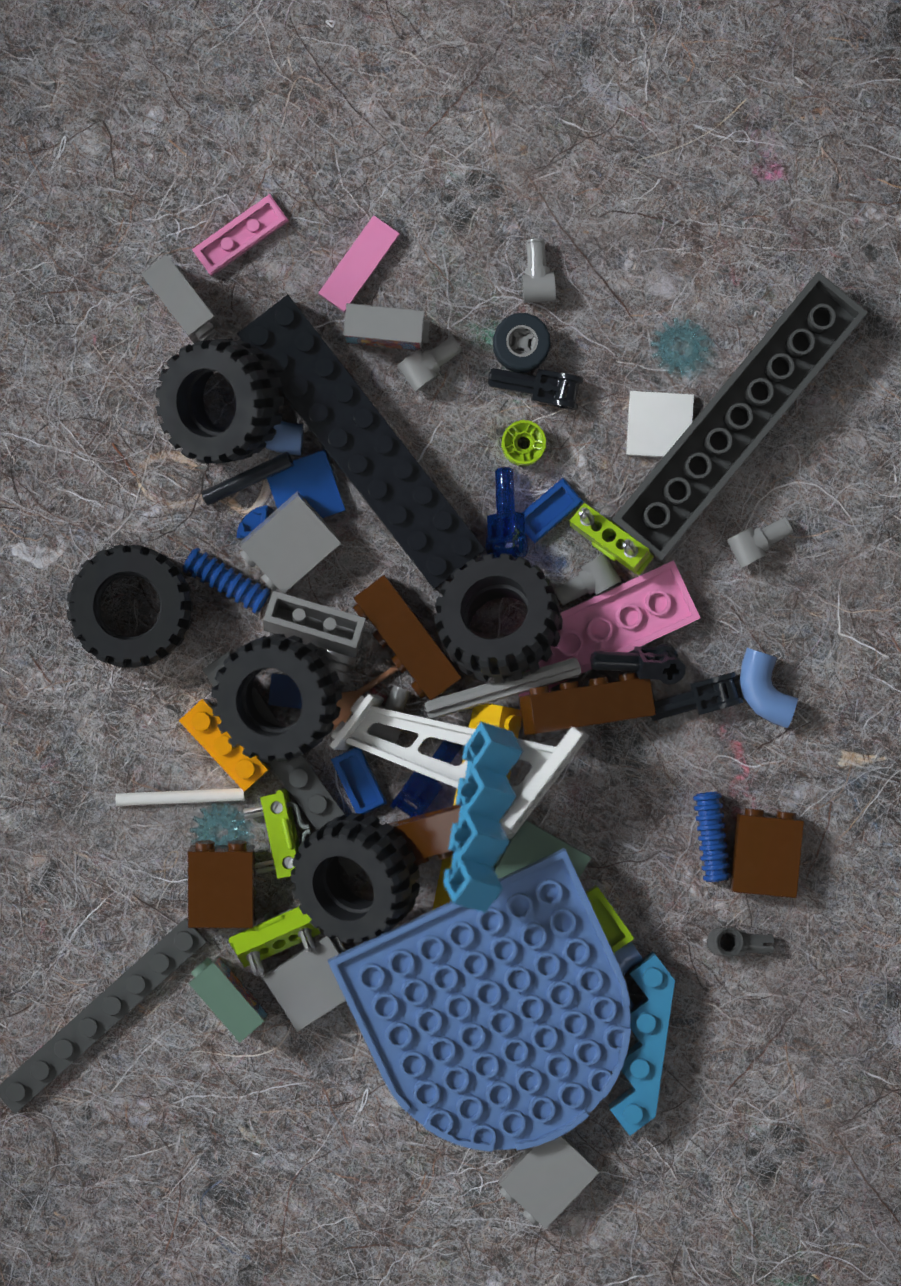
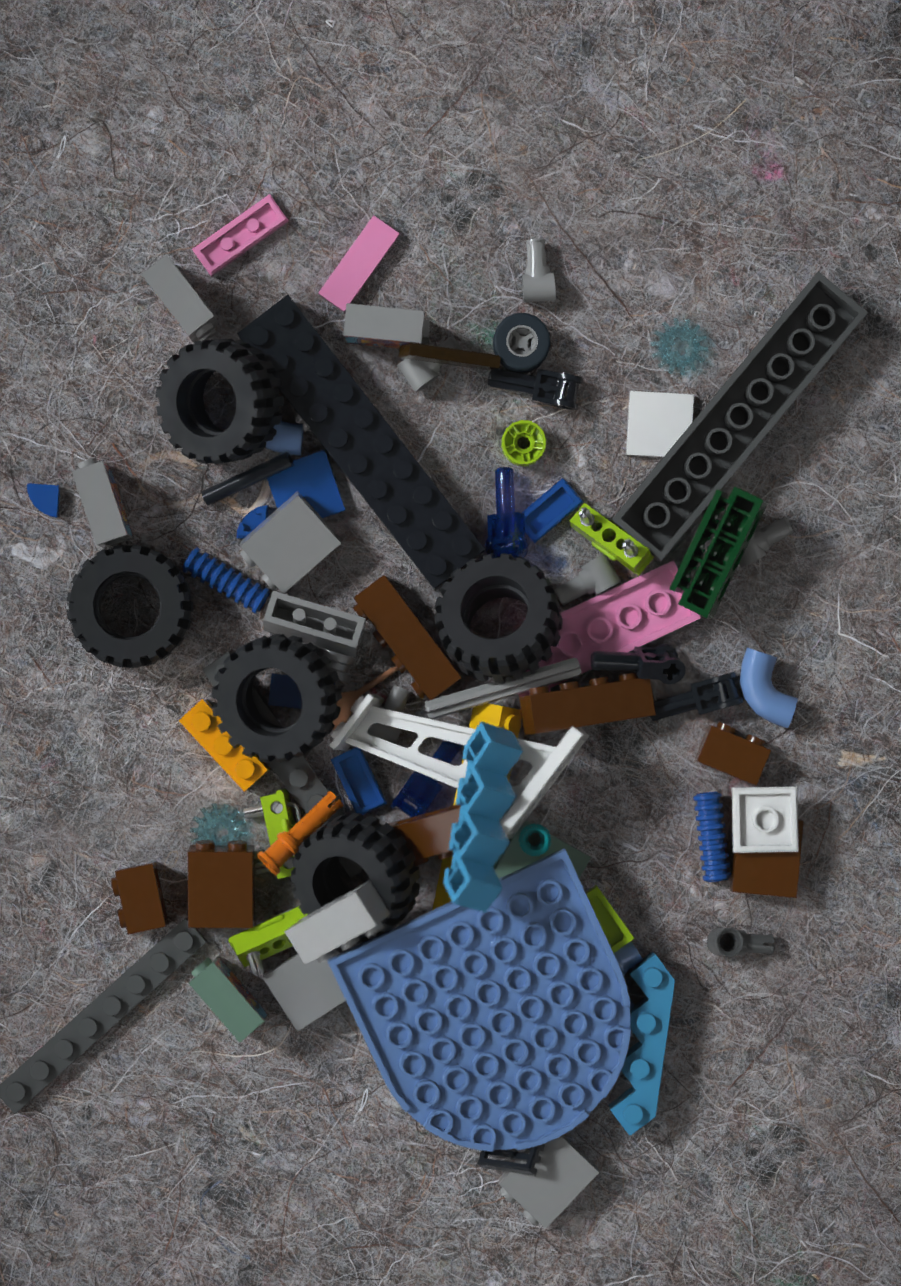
(45, 498): none -> blue tile
(102, 503): none -> light grey brick
(140, 898): none -> reddish brown brick
(178, 797): white bar -> none
(289, 842): none -> orange pin
(338, 924): none -> light grey brick
(449, 356): none -> dark brown tile
(528, 1168): none -> black tile
(535, 849): none -> teal cone
(723, 552): none -> dark green brick
(733, 754): none -> reddish brown brick
(765, 819): none -> white tile

